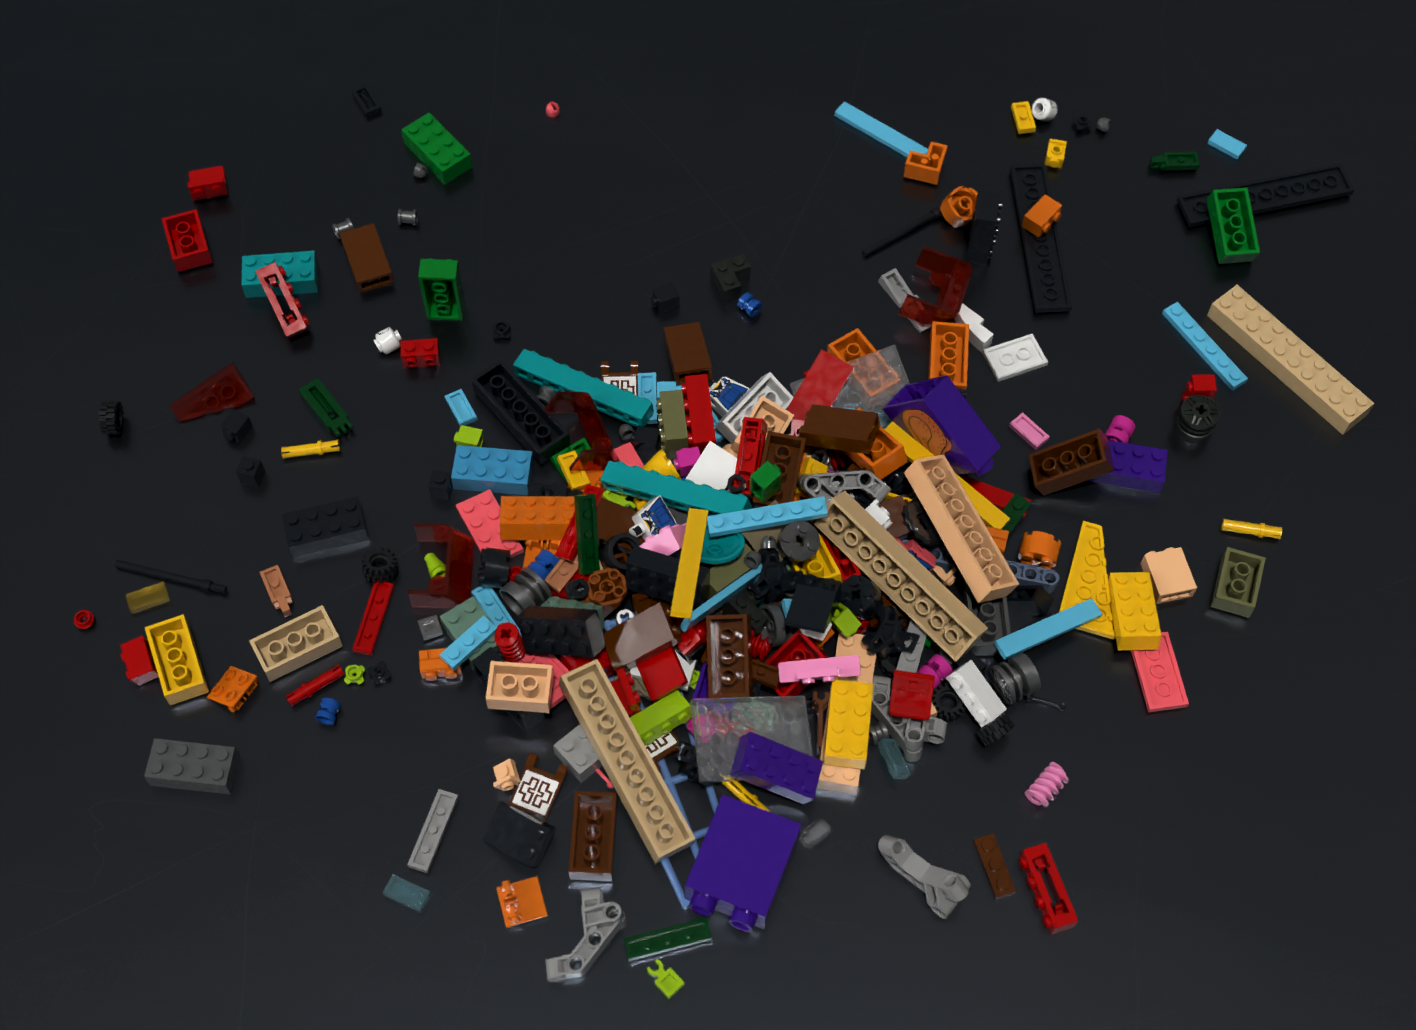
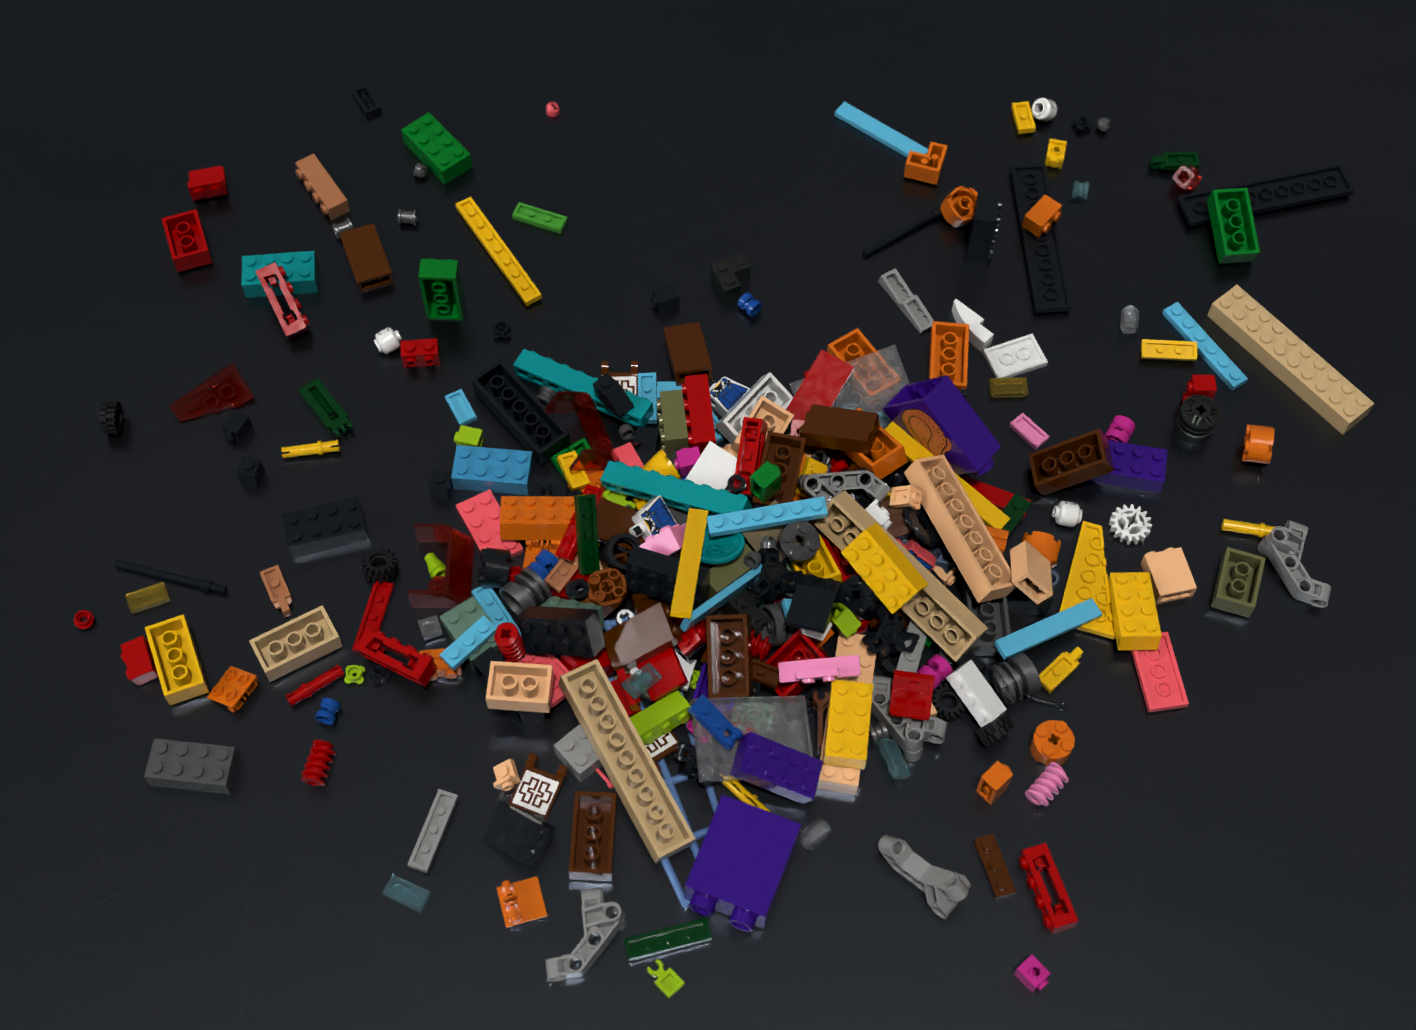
(317, 763): none -> red piece
(322, 186): none -> nougat brick
(420, 671): none -> red brick
(498, 251): none -> yellow plate
(539, 217): none -> bright green tile
(612, 395): none -> black slope
(641, 681): none -> clear light blue plate
(714, 722): none -> blue plate
(840, 465): none -> red tile
(884, 568): none -> yellow brick
(905, 496): none -> light nougat bracket
(947, 273): clear red windscreen -> none
(994, 782): none -> orange brick
(1008, 387): none -> clear yellow tile
(1031, 572): none -> light nougat brick
(1032, 974): none -> dark pink brick
(1052, 742): none -> orange brick
(1060, 669): none -> yellow hinge
(1067, 514): none -> white head
(1080, 189): none -> clear light blue wheel
(1123, 517): none -> white gear
(1129, 319): none -> clear brick
(1168, 350): none -> yellow plate
(1187, 177): none -> clear red brick
(1227, 144): medium azure tile -> none
(1258, 444): none -> orange brick
(1286, 546): none -> light grey connector

